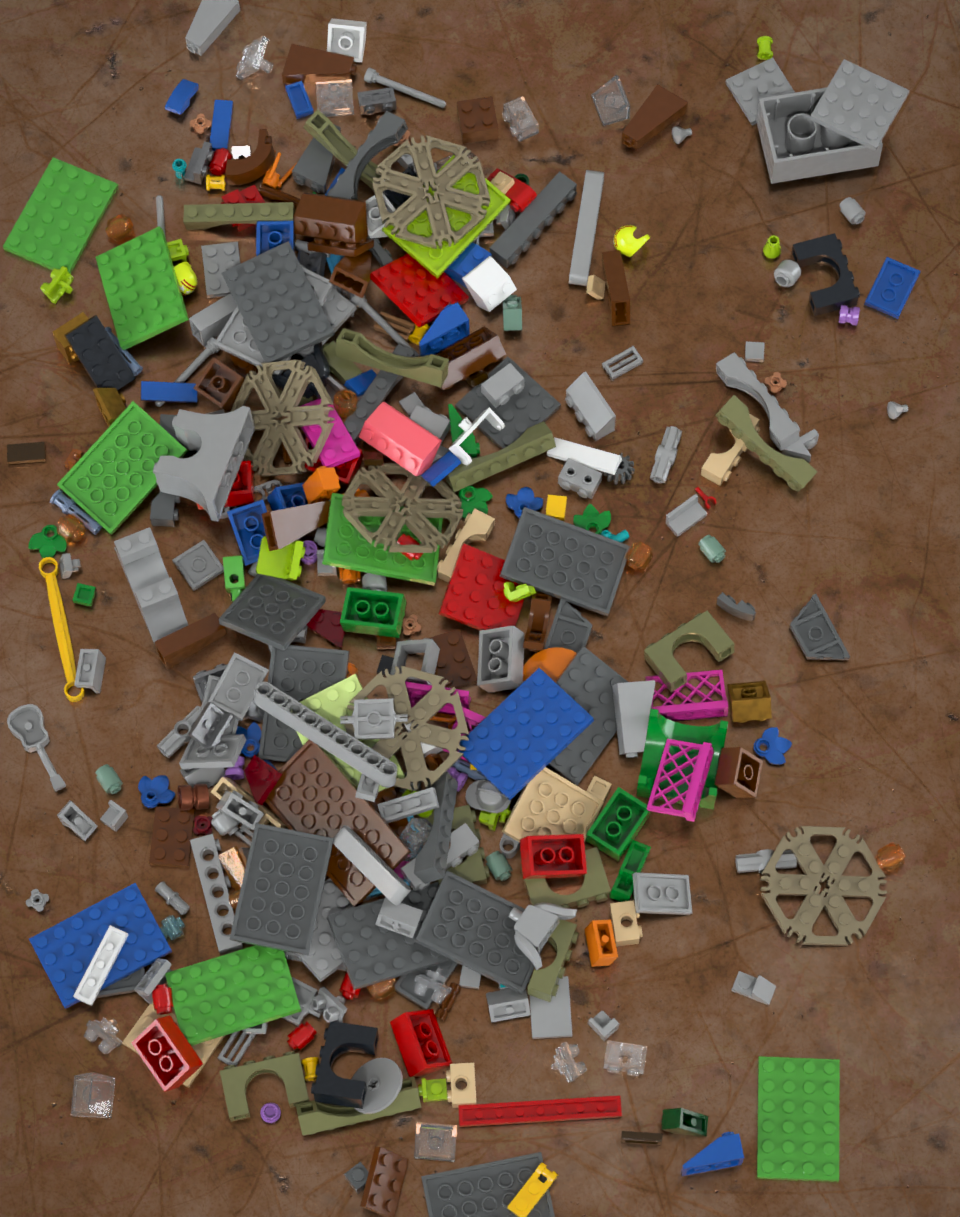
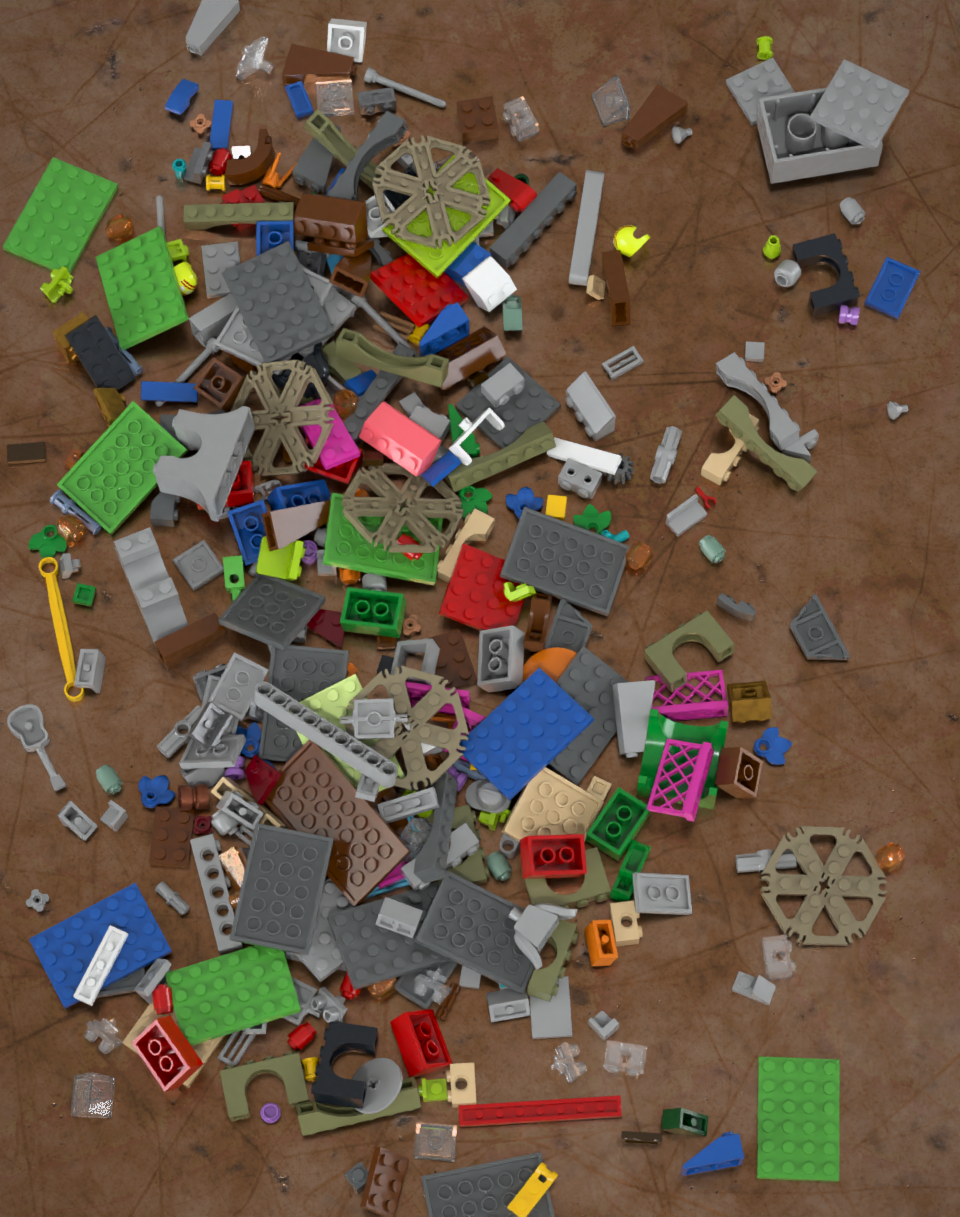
(172, 927): clear light blue gear -> none
(321, 485): orange brick -> none
(371, 865): light grey beam -> none
(503, 182): tan plate -> none
(774, 968): none -> clear brick

